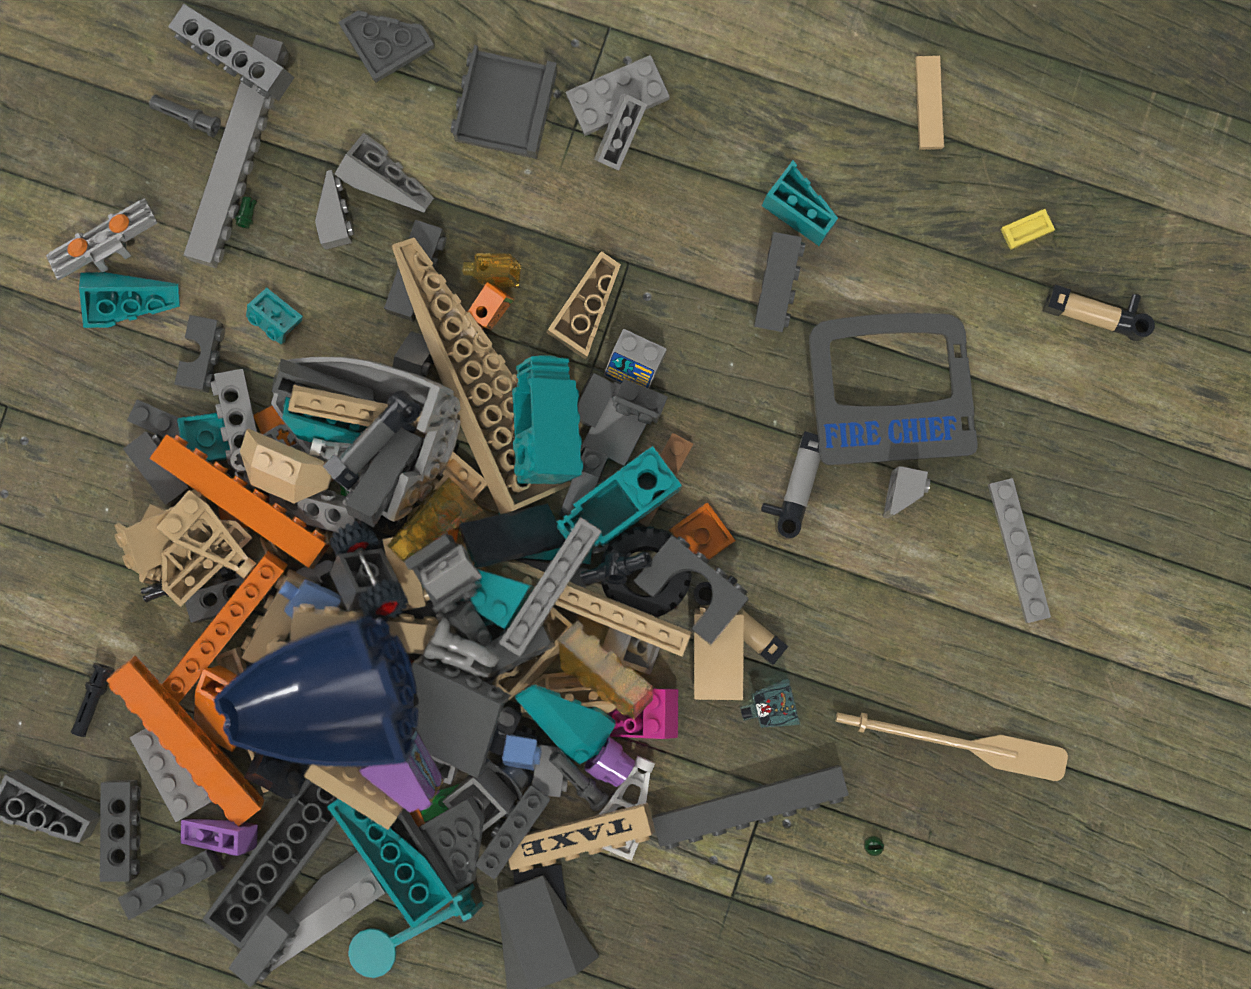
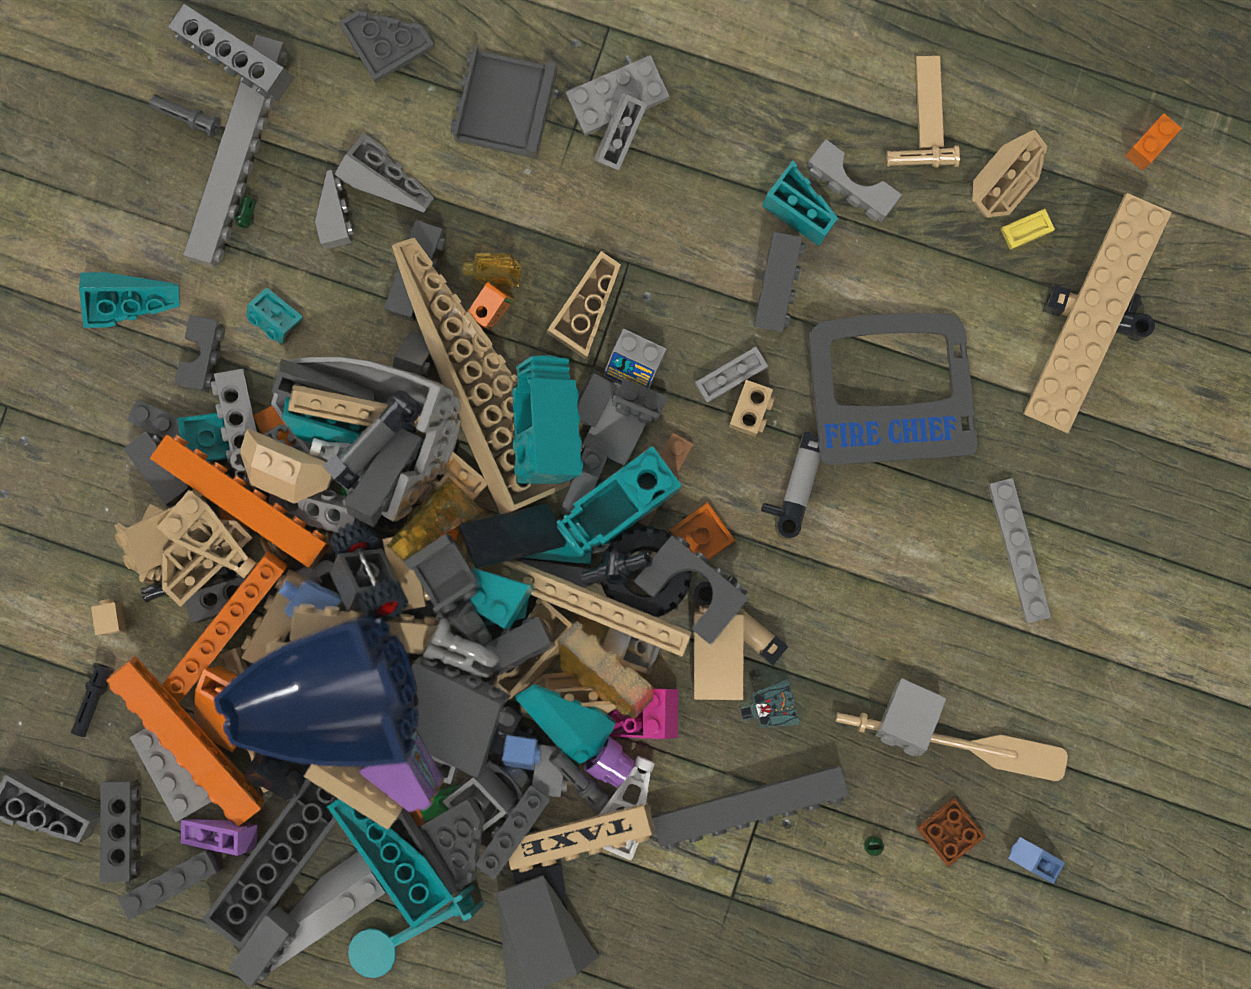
(102, 240): light grey piece -> none
(108, 617): none -> tan brick
(449, 574): light grey panel -> none
(550, 587): light grey plate -> none
(731, 375): none -> light grey plate
(747, 407): none -> tan brick
(875, 199): none -> light grey arch
(904, 488): light grey slope -> none
(910, 718): none -> light grey brick
(935, 157): none -> tan pin
(950, 832): none -> dark orange tile
(1009, 175): none -> tan wedge
(1036, 860): none -> medium blue slope
(1097, 312): none -> tan plate
(1153, 141): none -> orange brick

